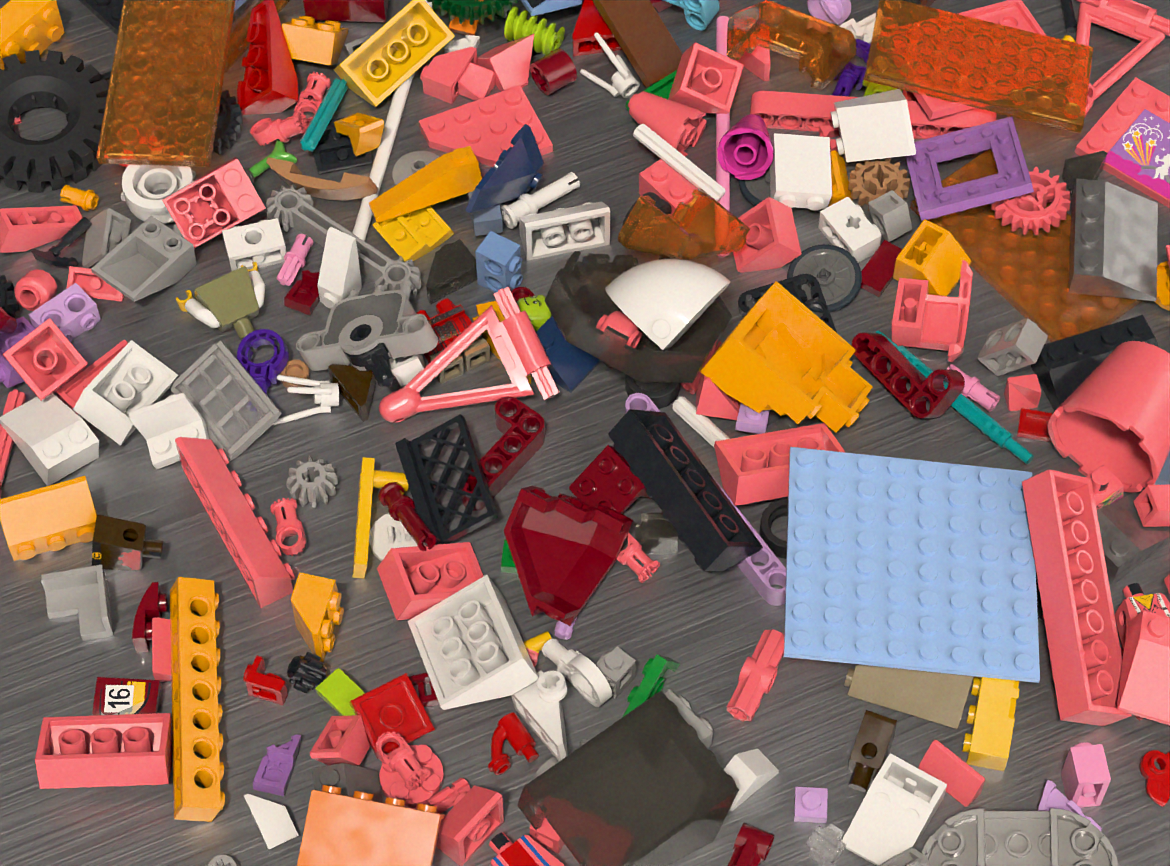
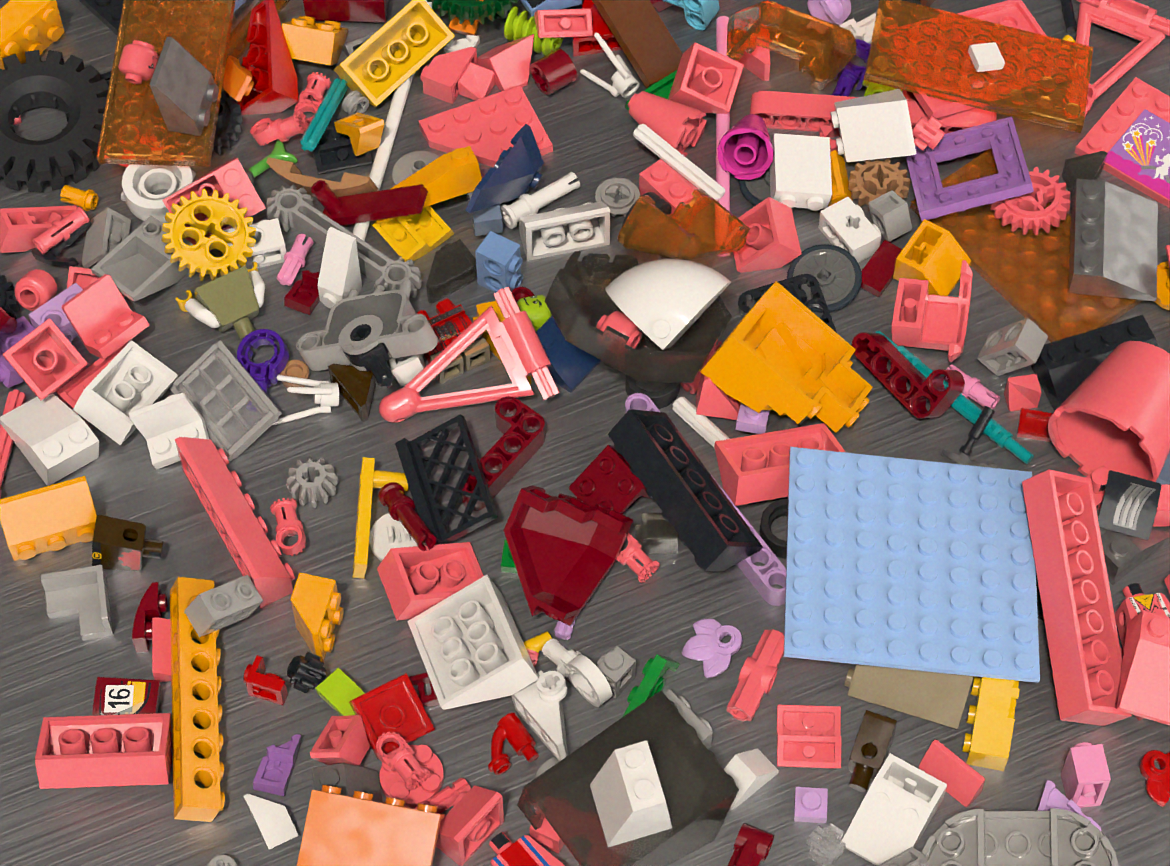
(76, 219): none -> coral pin
(103, 317): none -> coral bracket
(138, 61): none -> coral head
(183, 89): none -> flat silver slope
(220, 213): none -> yellow gear
(223, 605): none -> light grey brick
(236, 79): none -> orange slope
(355, 102): none -> light grey bush
(370, 205): none -> dark red piece
(563, 23): none -> coral slope
(609, 189): none -> light grey gear
(630, 795): none -> white slope
(708, 647): none -> lavender plate
(809, 736): none -> coral slope
(927, 133): none -> coral gear
(974, 435): none -> black piece
(986, 57): none -> white tile
(1129, 505): none -> black sticker

